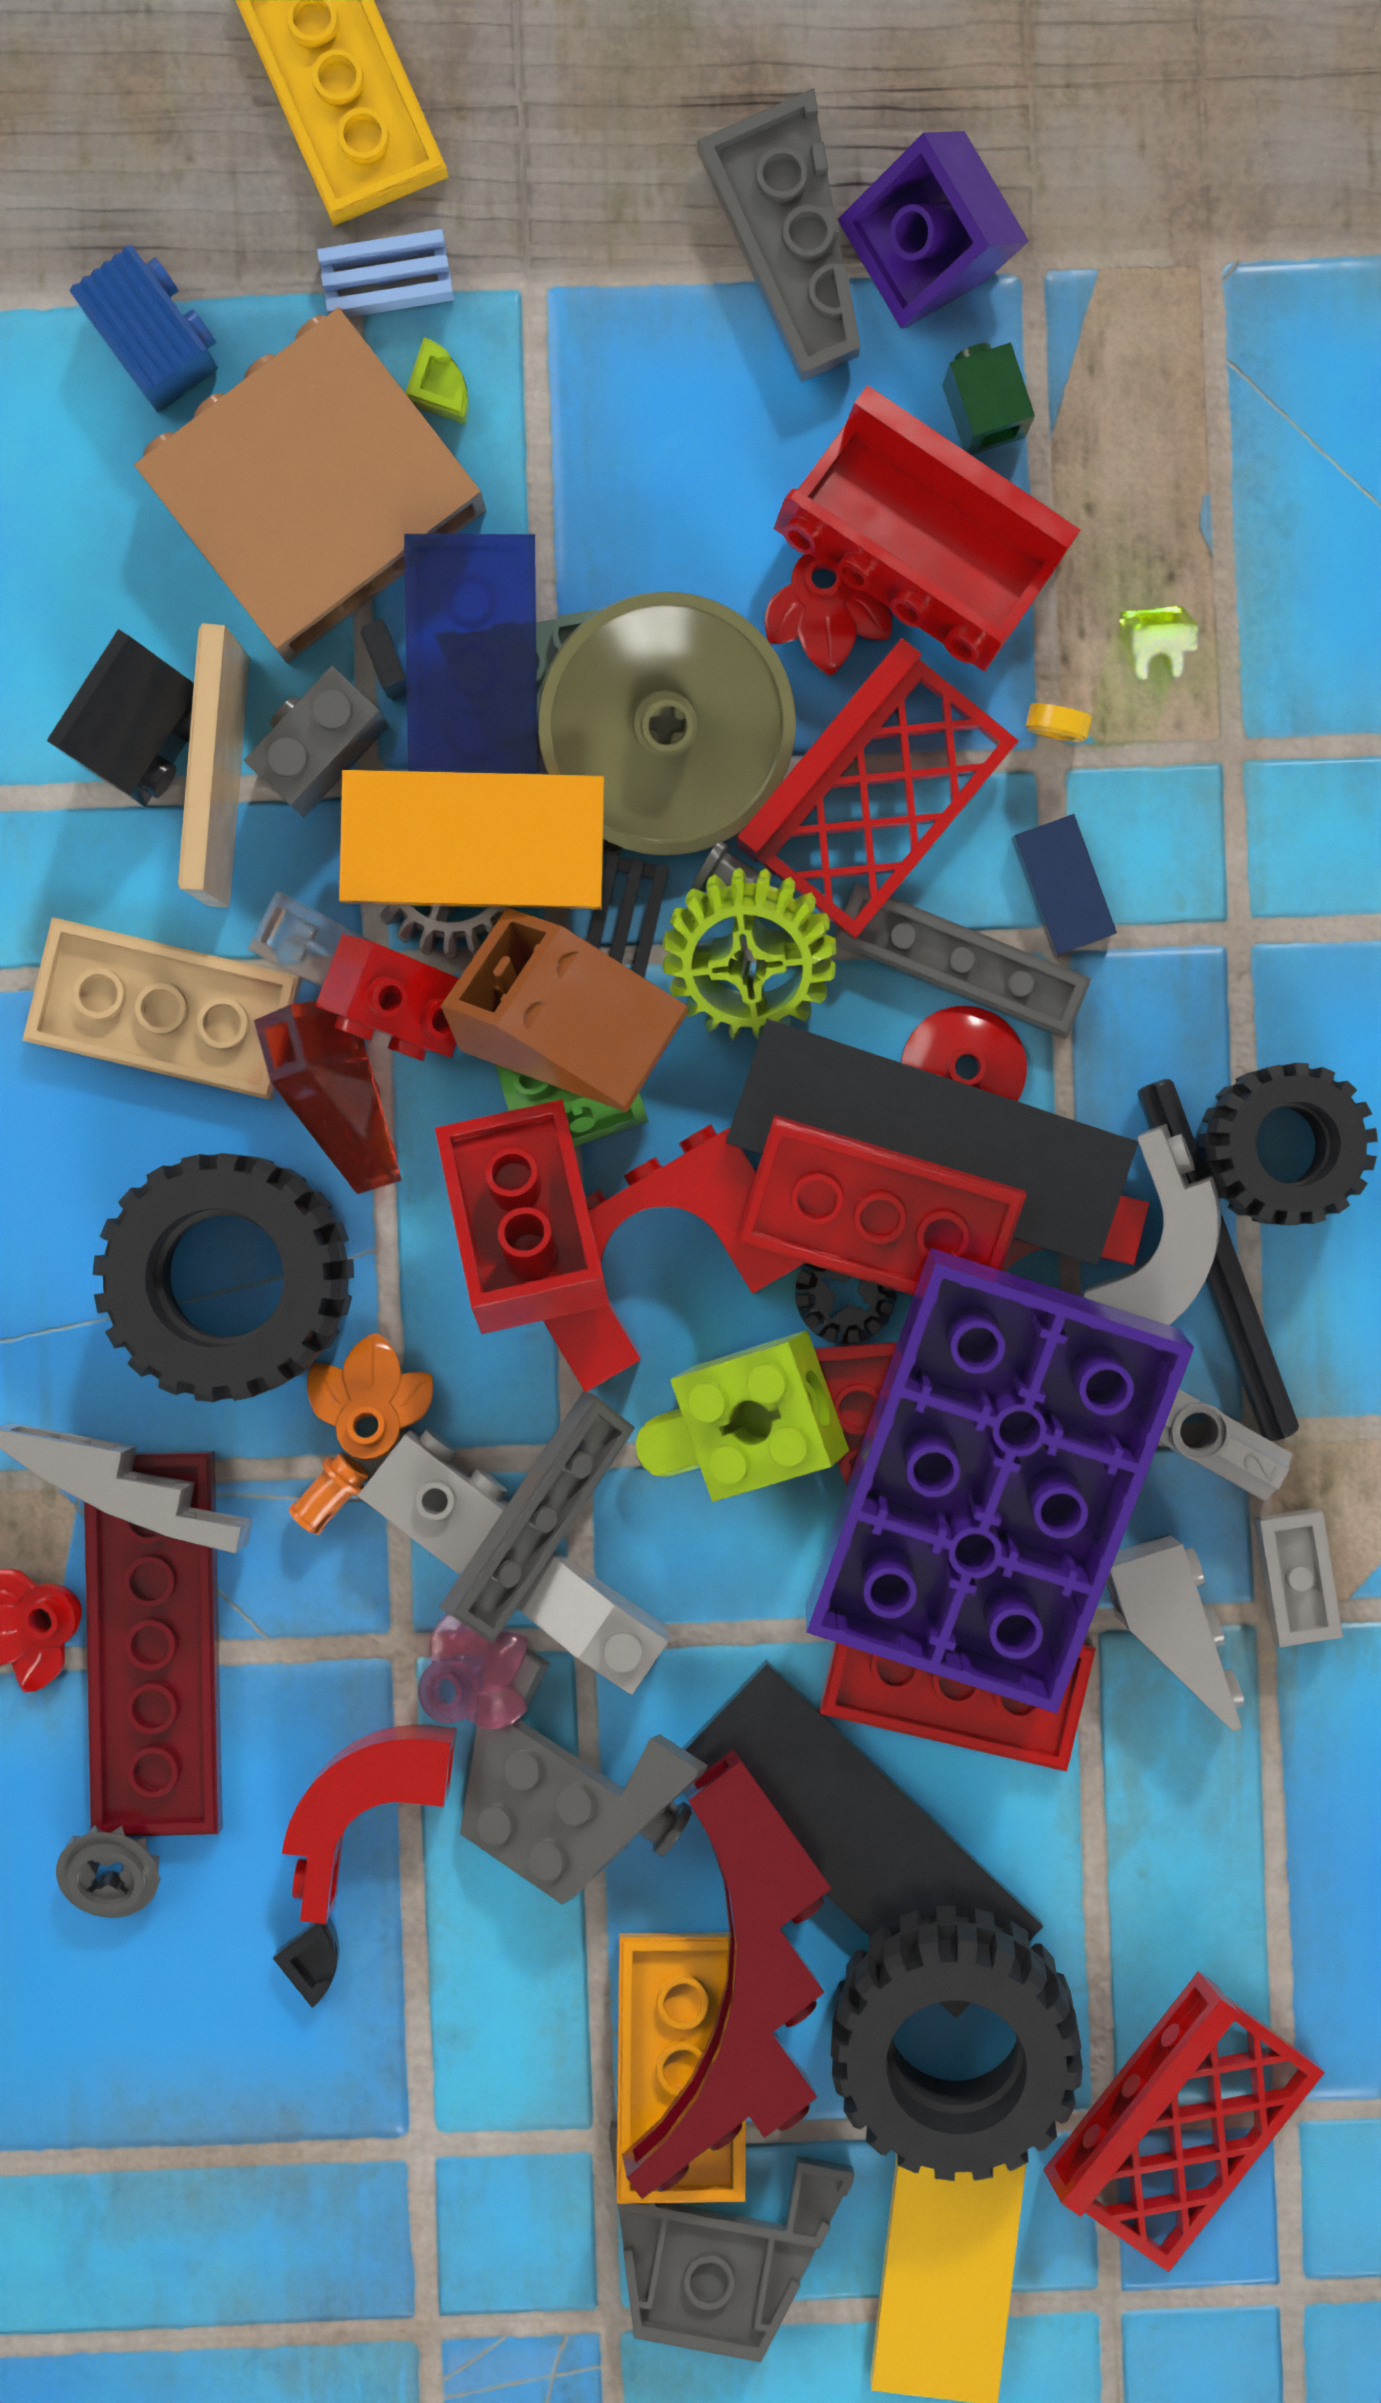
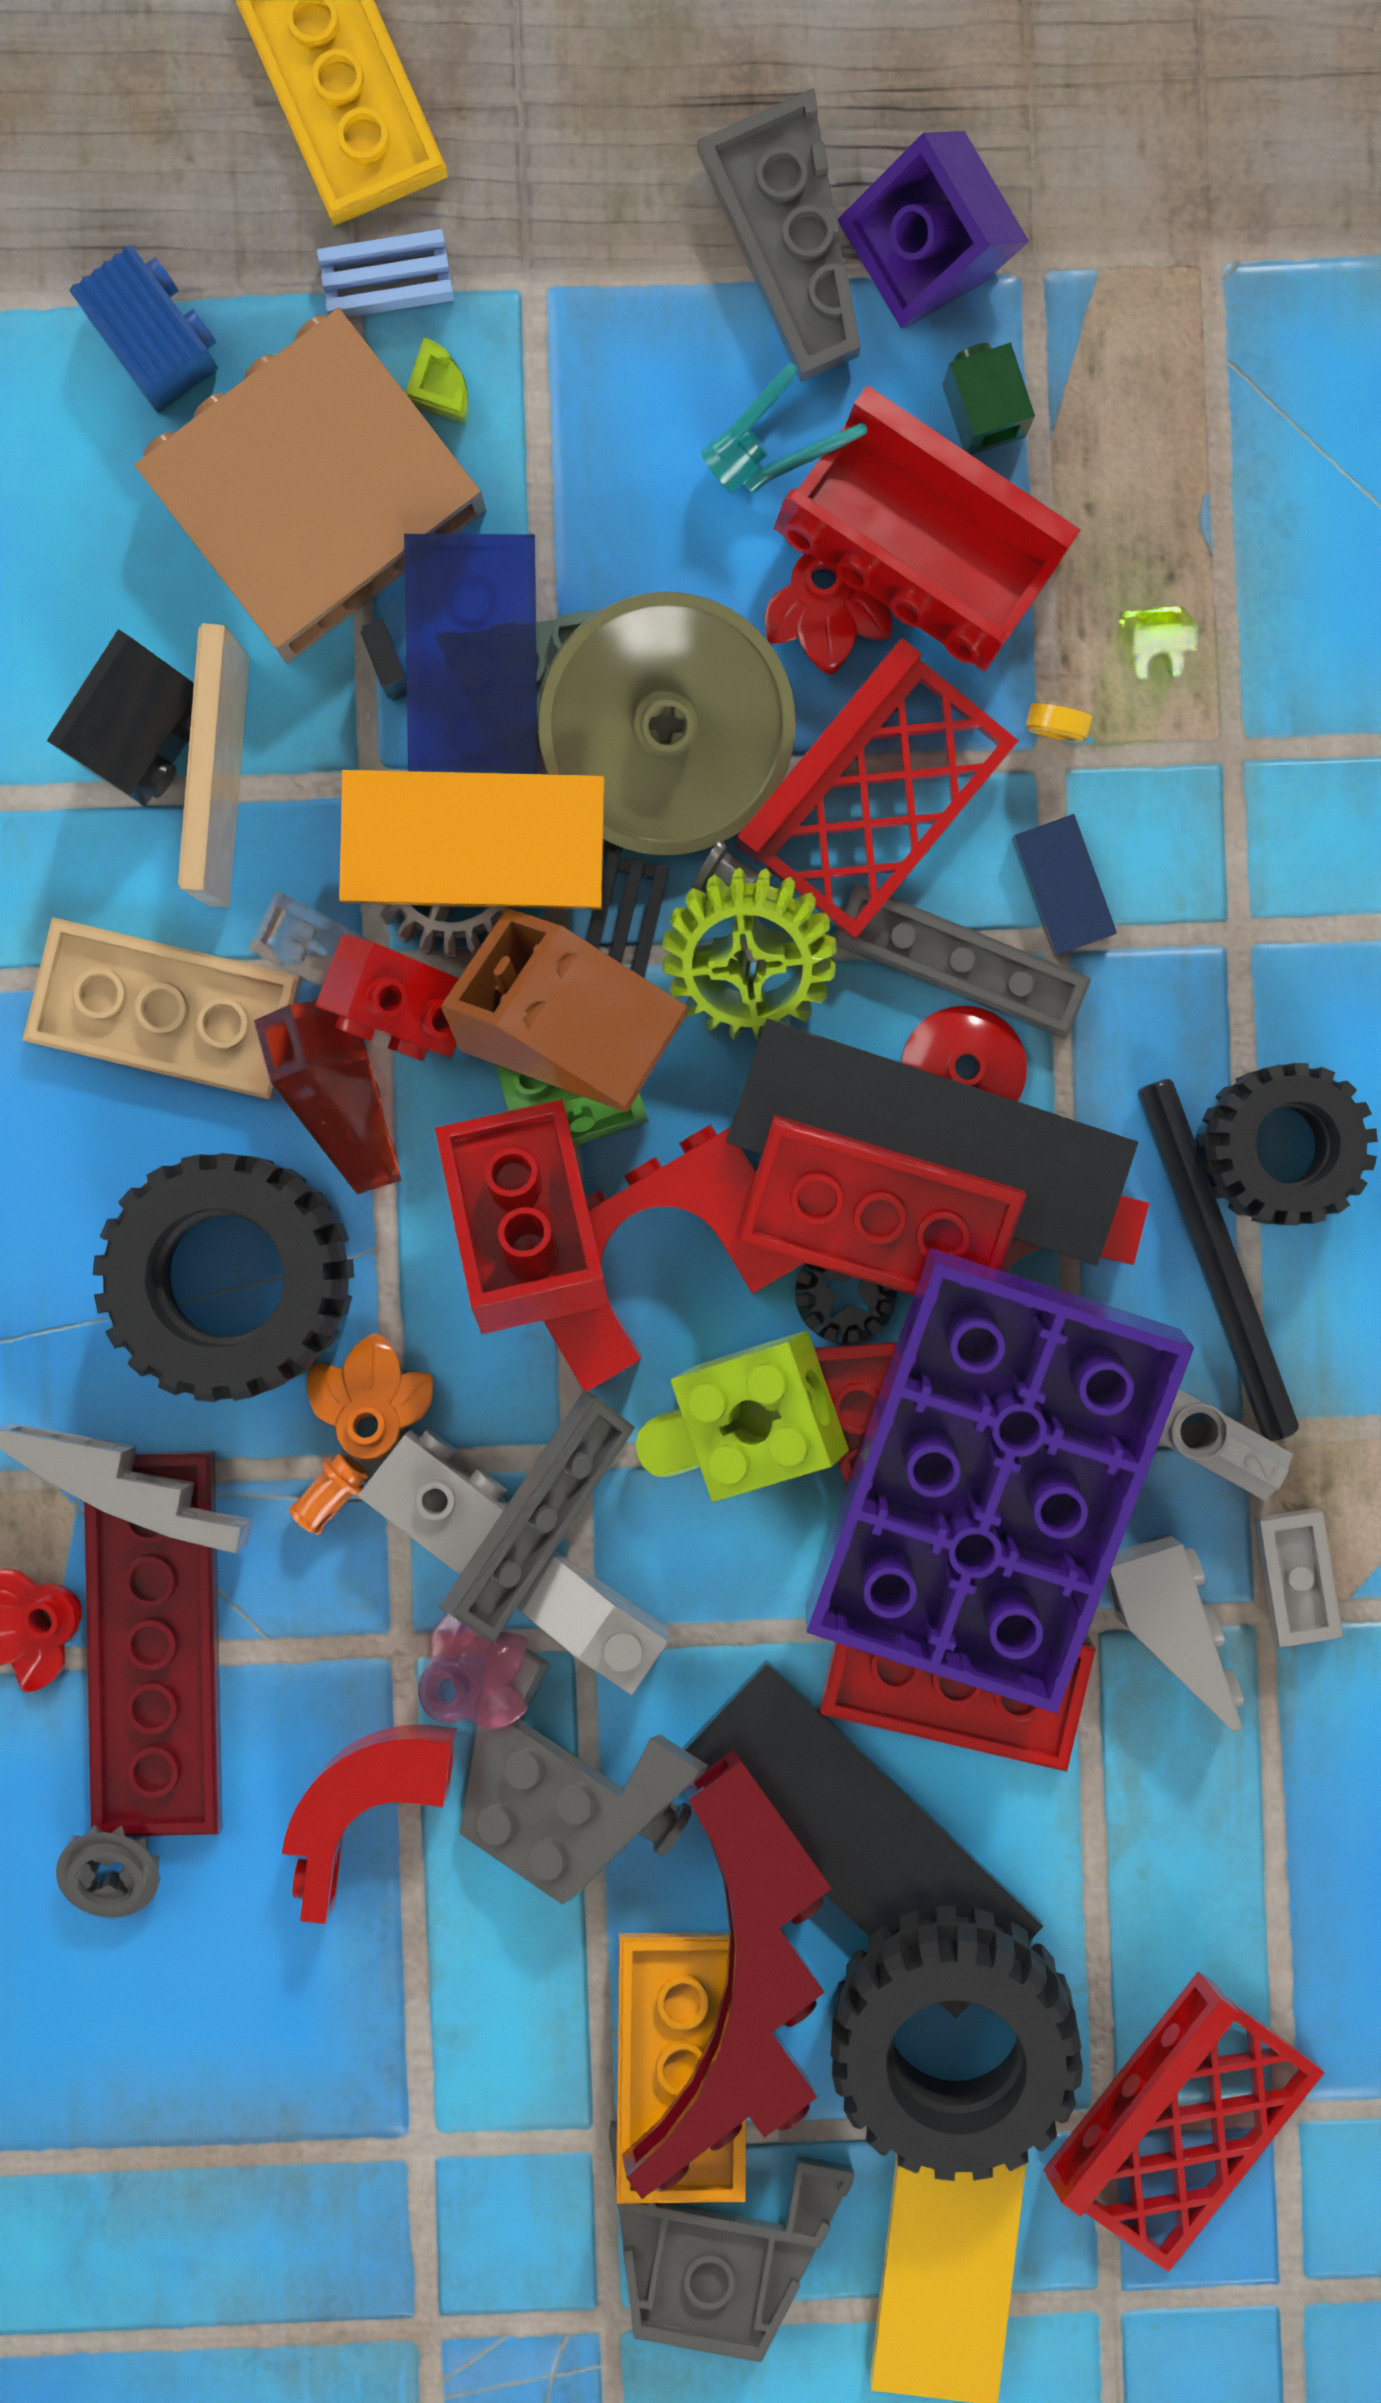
(311, 1960): black tile -> none
(316, 740): dark grey brick -> none
(738, 452): none -> teal plant
(1189, 1240): light grey arch -> none

